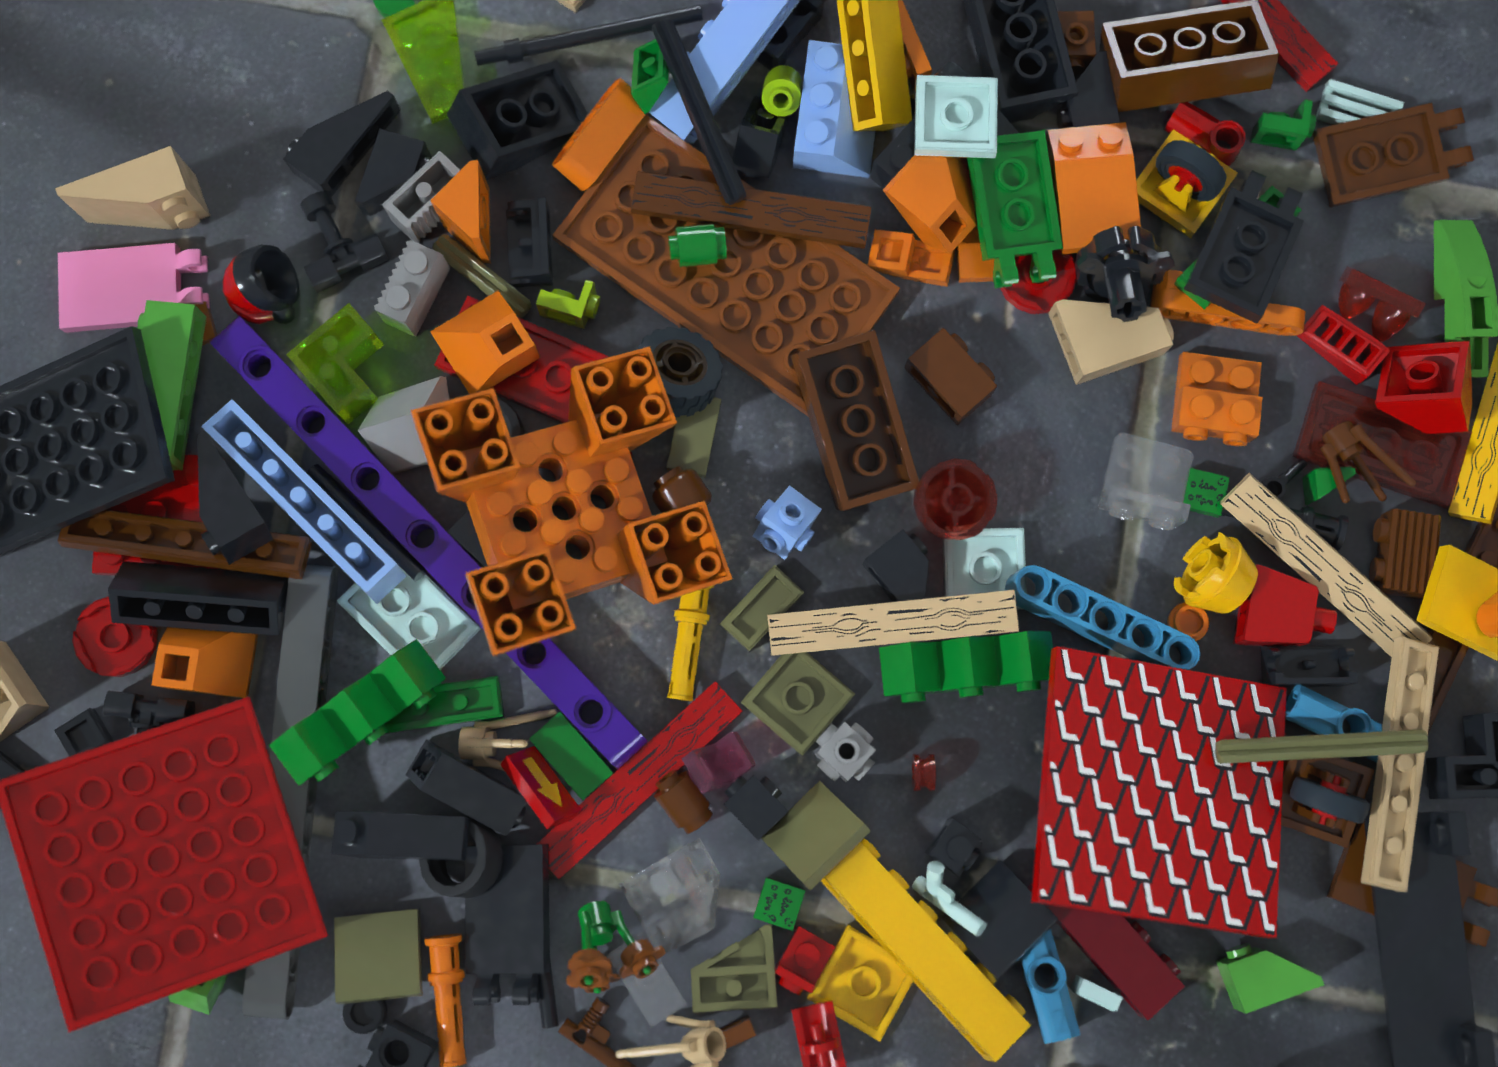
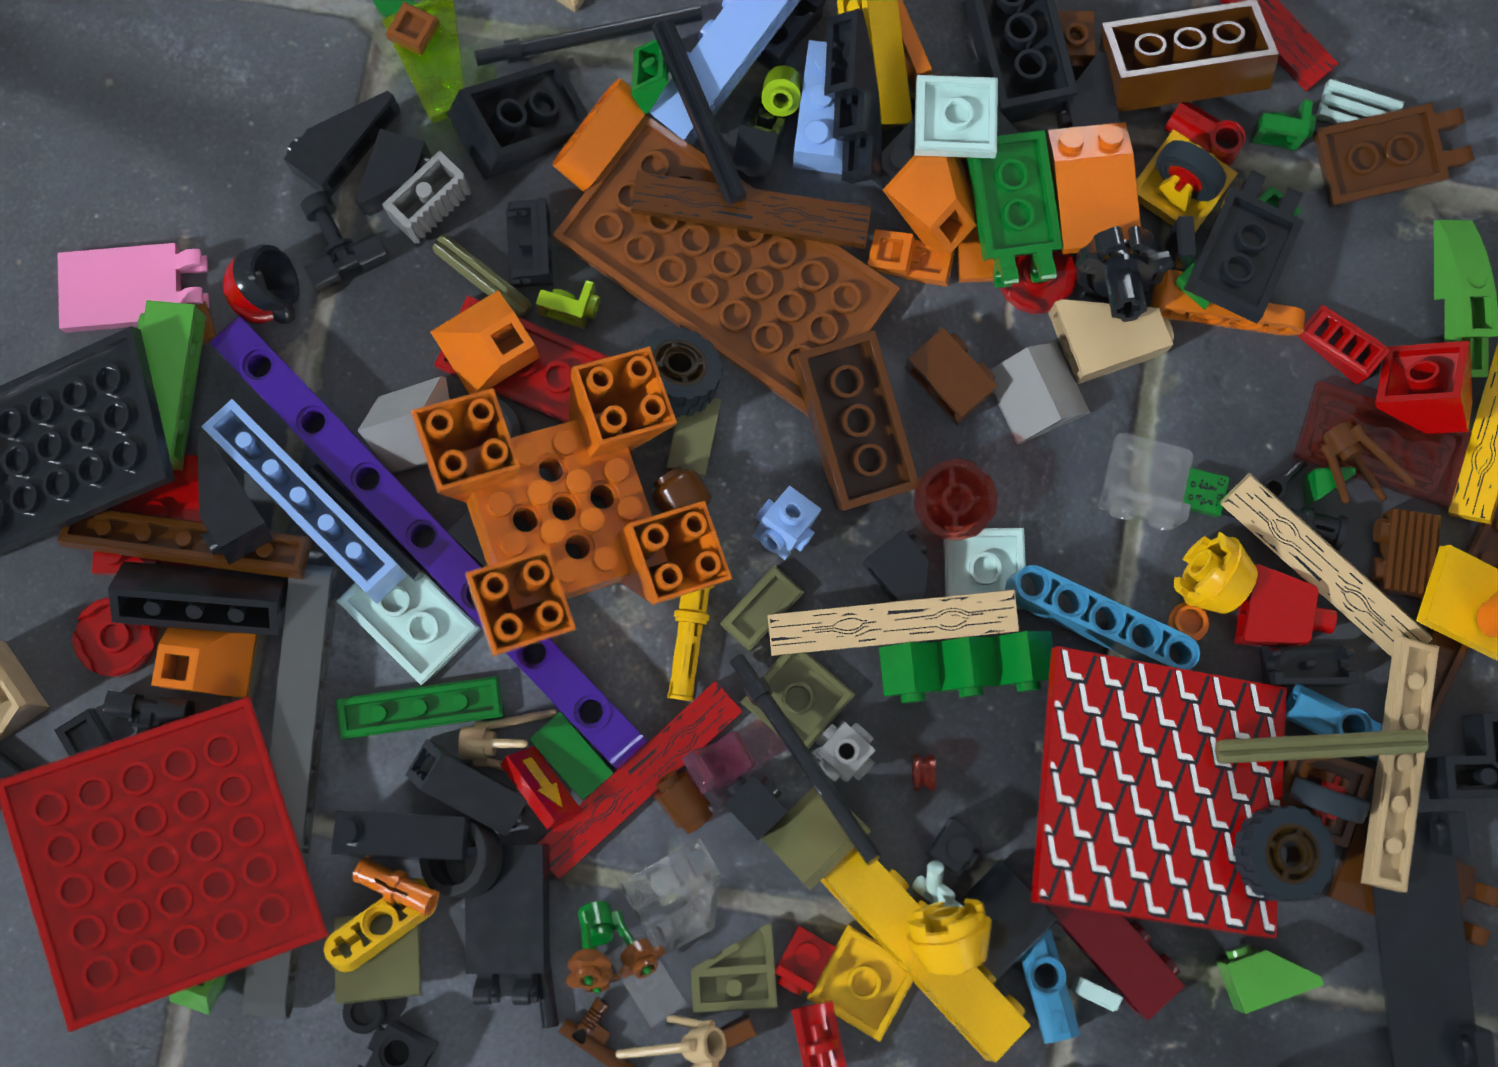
(143, 192): tan slope -> none
(332, 356): clear neon green brick -> none
(358, 713): green brick -> none
(363, 921): none -> yellow beam
(396, 886): none -> orange pin
(412, 28): none -> dark orange tile
(412, 288): light grey brick -> none
(446, 979): orange pin -> none
(465, 209): orange slope -> none
(697, 245): green brick -> none
(760, 694): none -> black bar
(779, 904): green tile -> none
(853, 85): none -> black slope
(950, 937): none -> yellow cone
(1037, 392): none -> light grey slope
(1181, 243): none -> black tile
(1217, 399): orange plate -> none
(1308, 854): none -> black wheel
(1391, 311): clear red tile -> none

